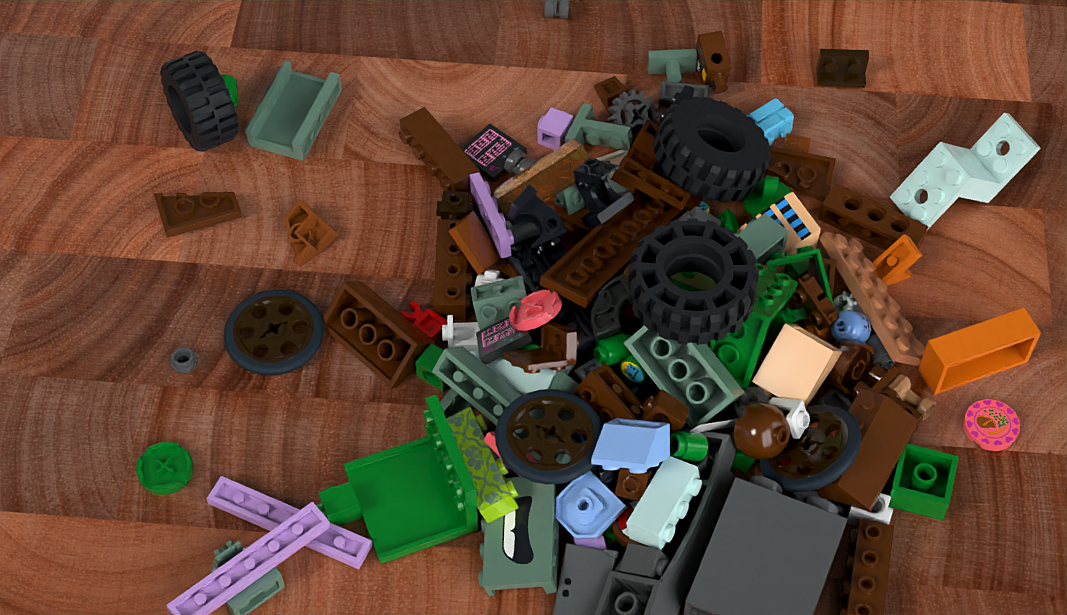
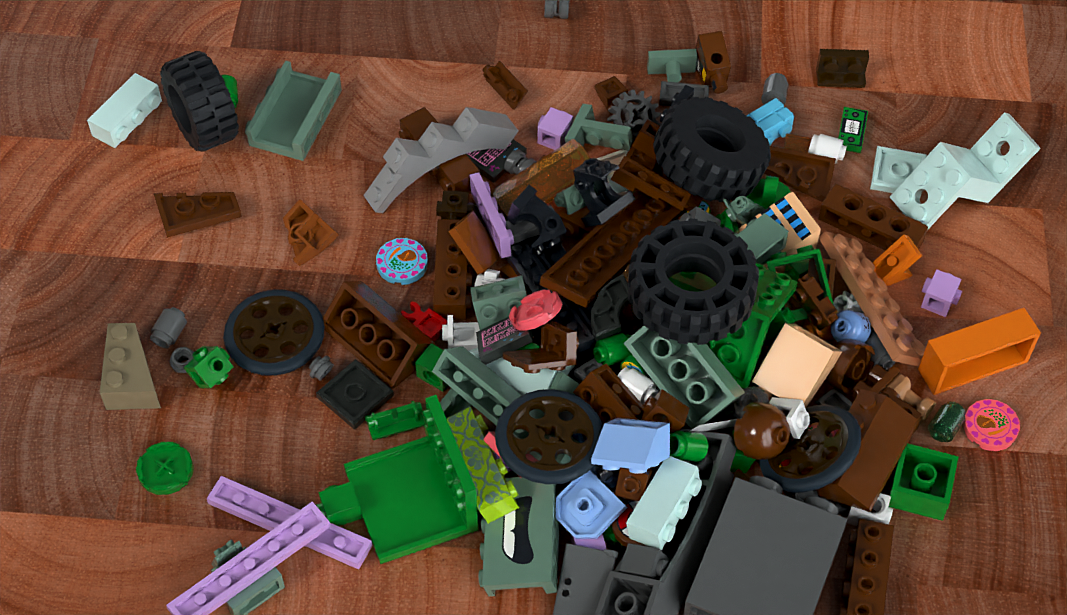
(124, 110): none -> light aqua brick
(125, 371): none -> dark tan wedge
(168, 327): none -> dark grey brick
(209, 366): none -> green brick
(320, 367): none -> dark grey plate
(354, 394): none -> pearl dark grey tile
(395, 420): none -> green hinge
(402, 261): none -> medium azure tile
(439, 143): none -> light grey arch
(505, 84): none -> reddish brown hinge
(638, 384): none -> white brick
(742, 209): none -> sand green hinge
(775, 87): none -> dark grey brick
(827, 146): none -> white brick
(853, 128): none -> tile
(893, 168): none -> light aqua tile
(941, 292): none -> lavender brick
(947, 422): none -> clear green brick

